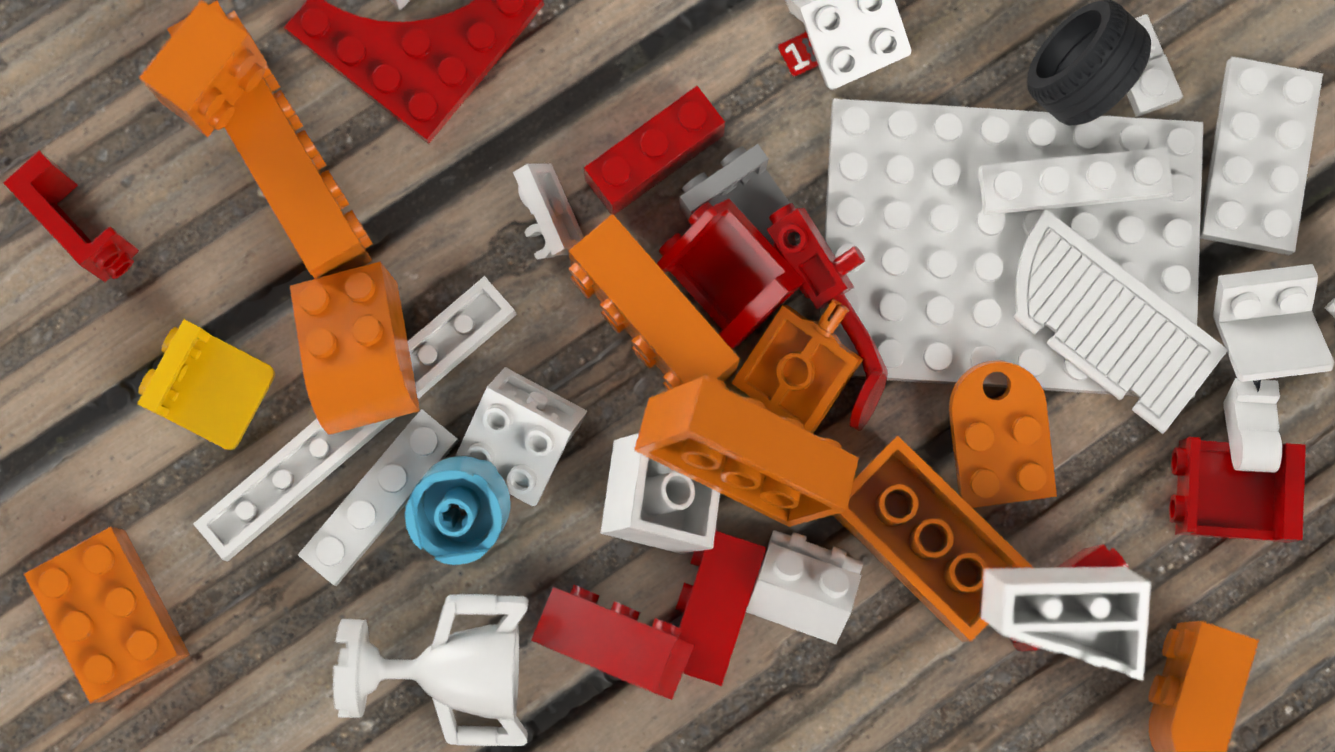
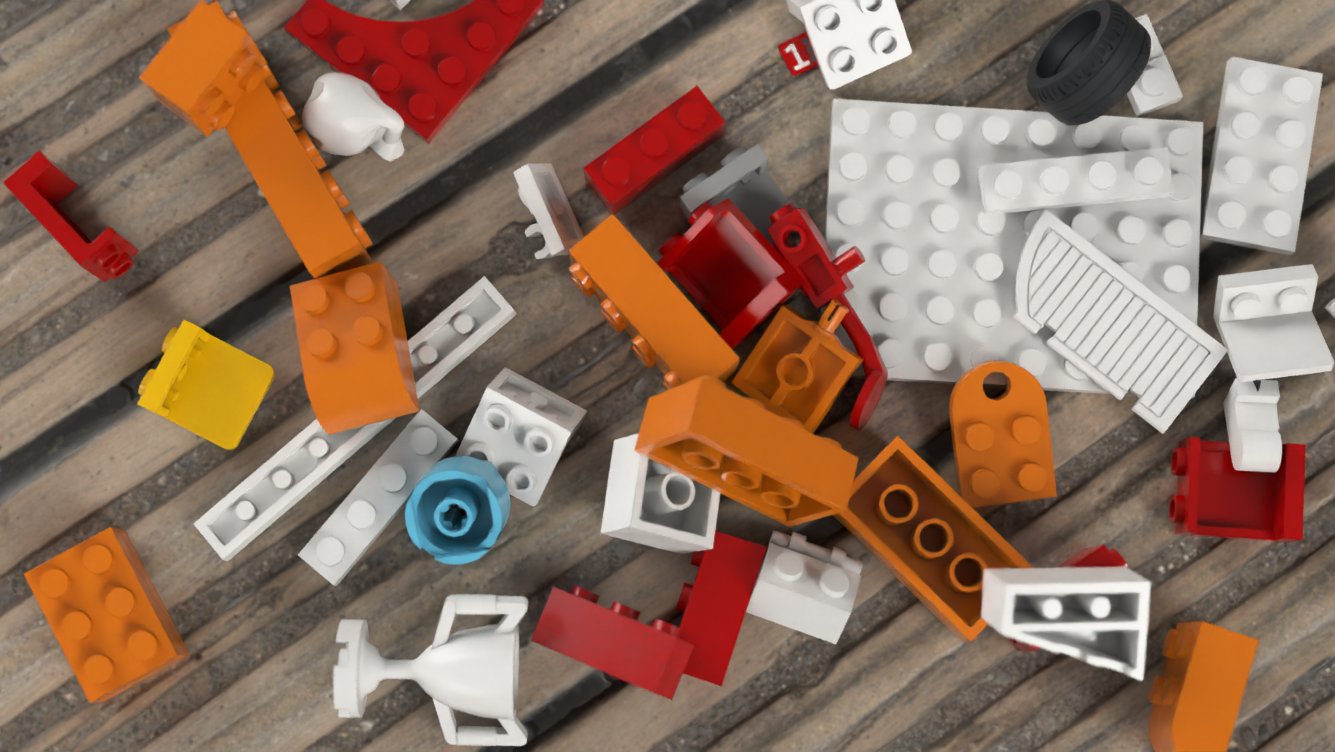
(349, 116): none -> white piece

